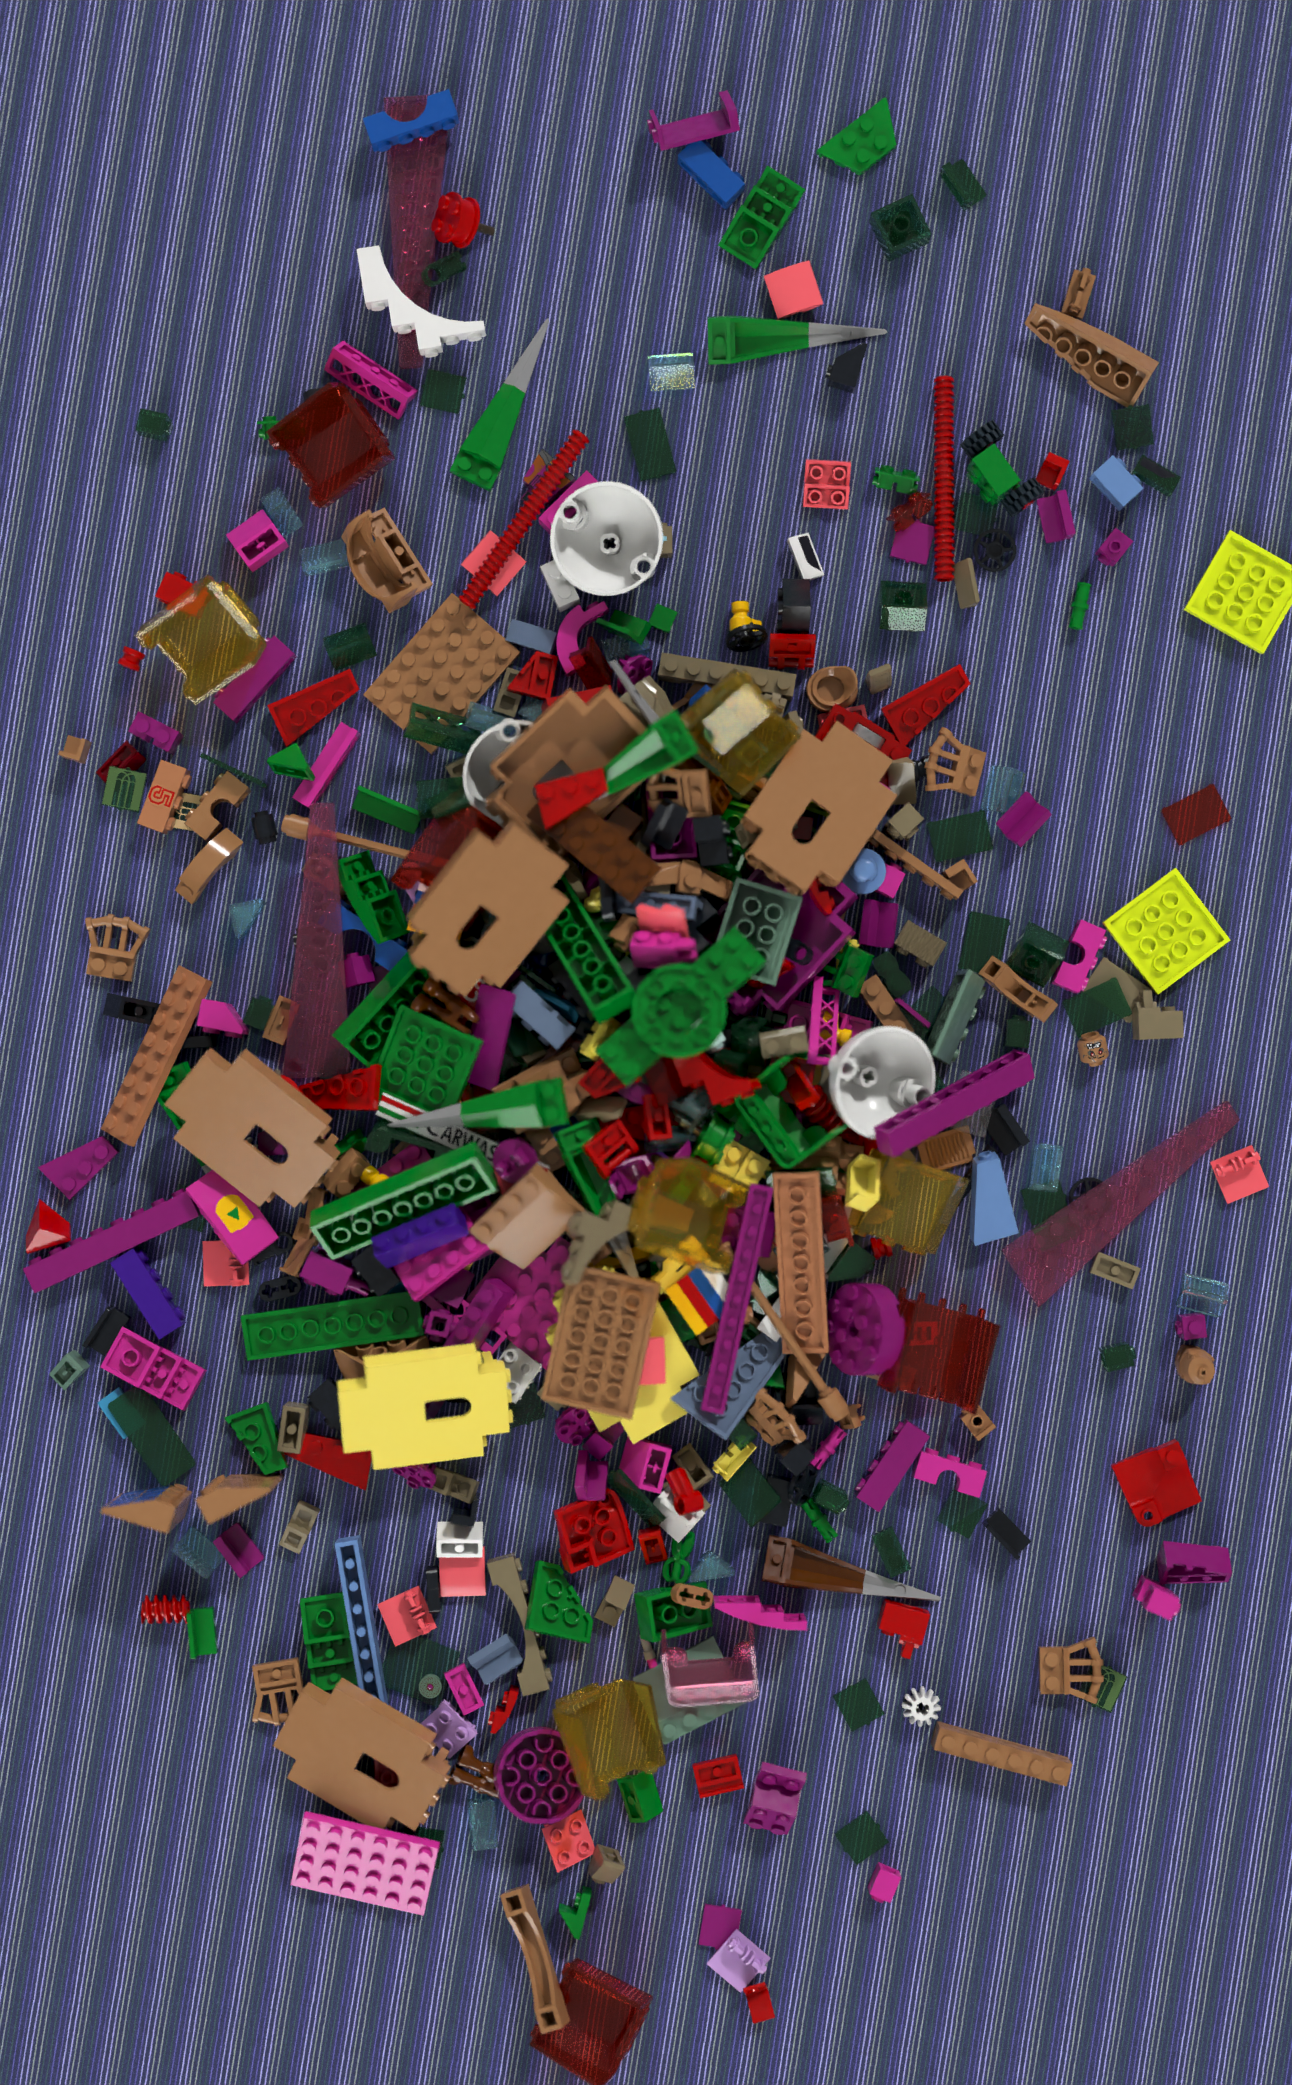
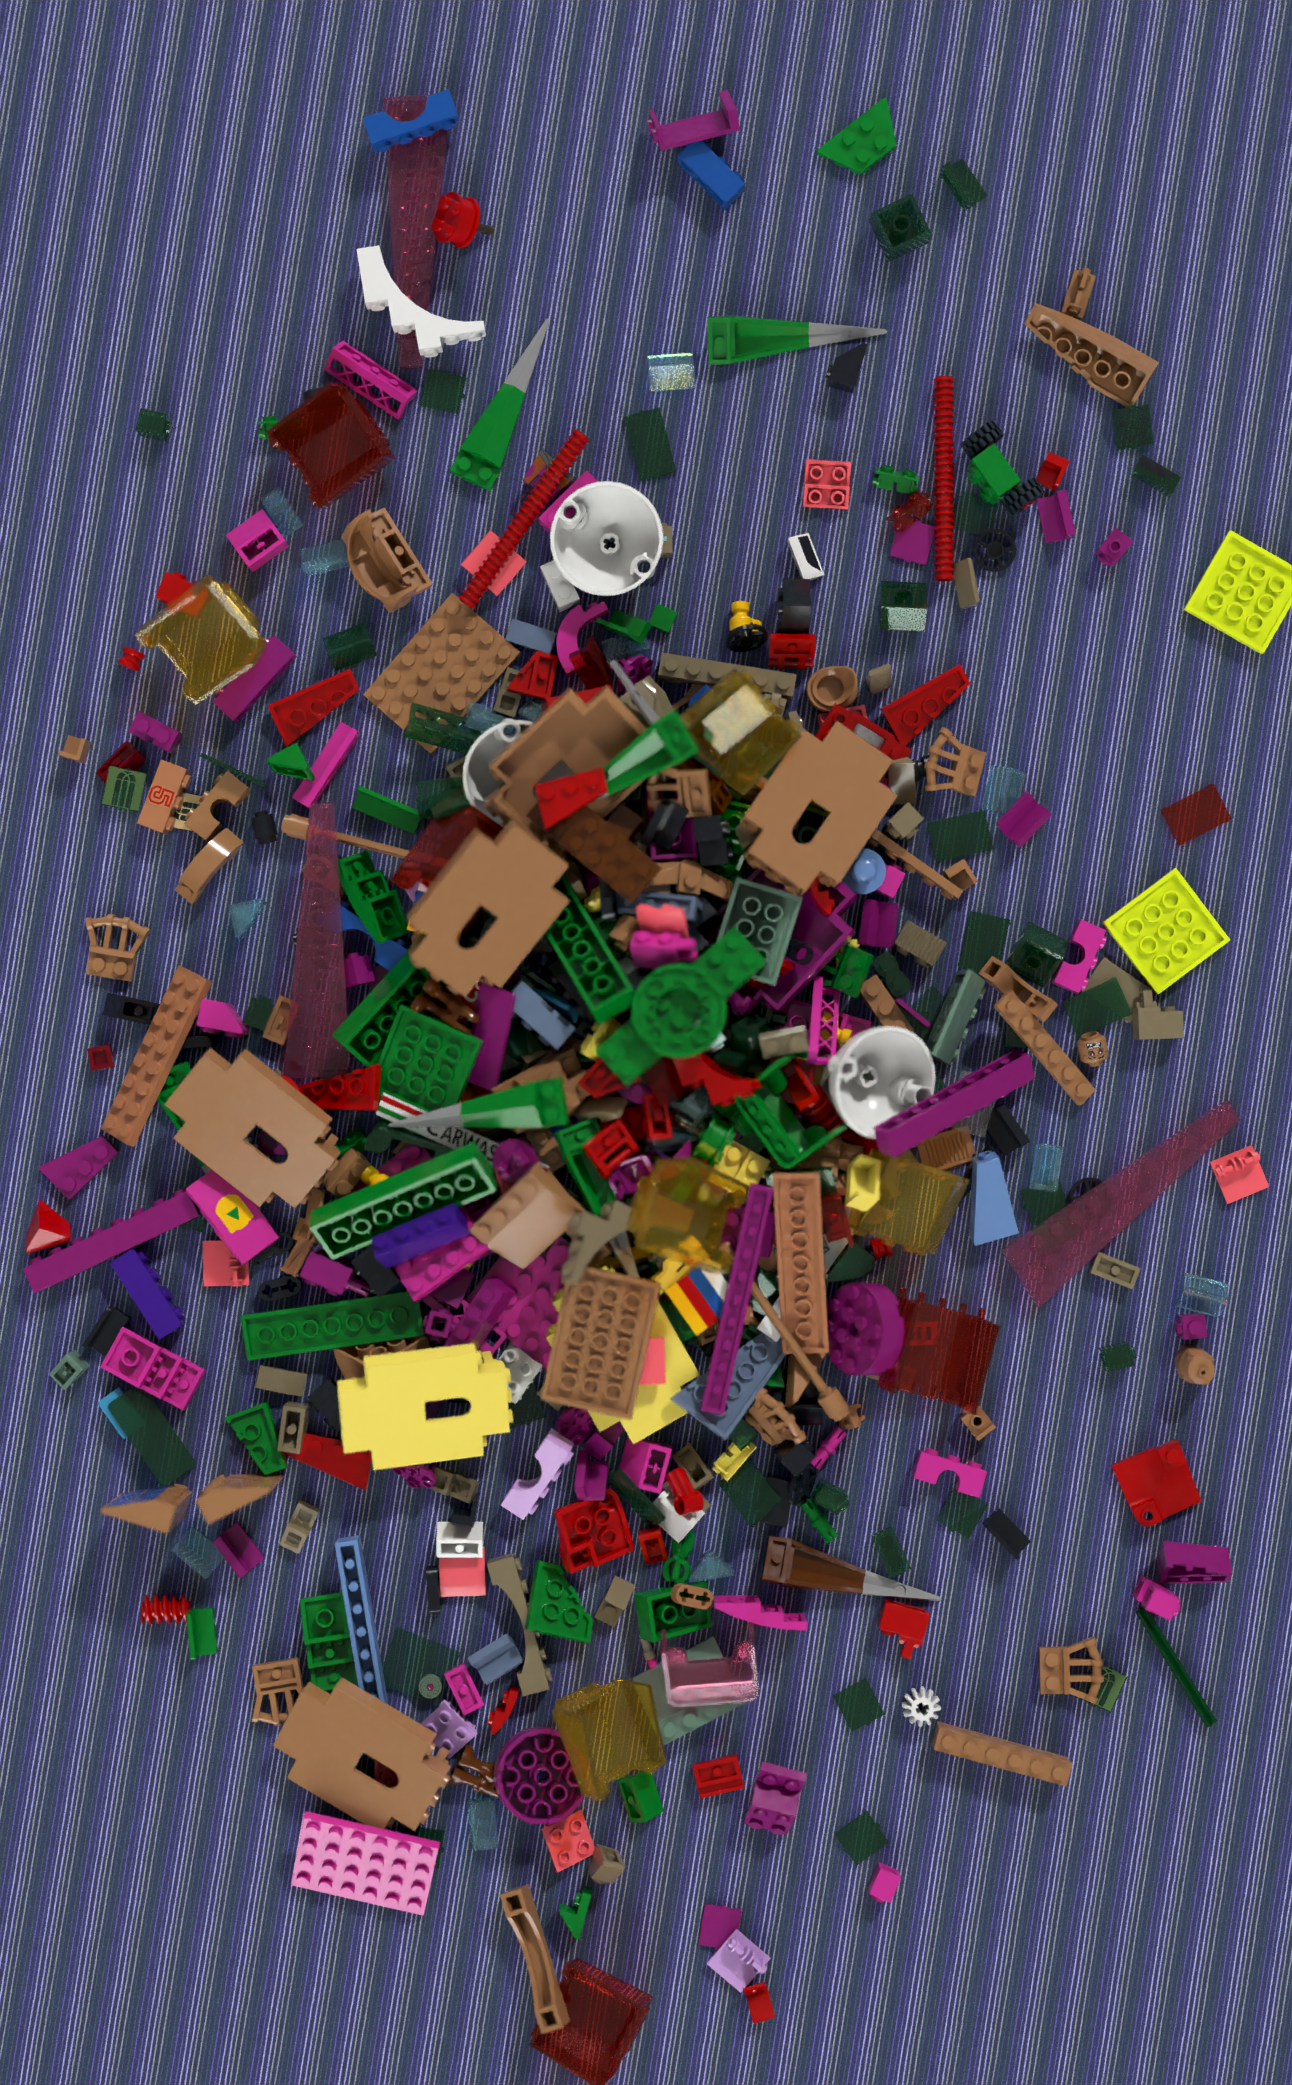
(101, 1057): none -> dark red plate
(280, 1380): none -> dark tan slope
(407, 1616): coral hinge -> none
(445, 268): clear green piece -> none
(524, 1493): none -> lavender arch
(762, 217): green slope -> none
(793, 290): coral slope -> none
(804, 828): red panel -> none
(891, 1465): magenta brick -> none
(1044, 1047): none -> medium nougat plate
(1079, 606): green pin -> none
(1116, 482): medium blue brick -> none
(1176, 1667): none -> dark green axle

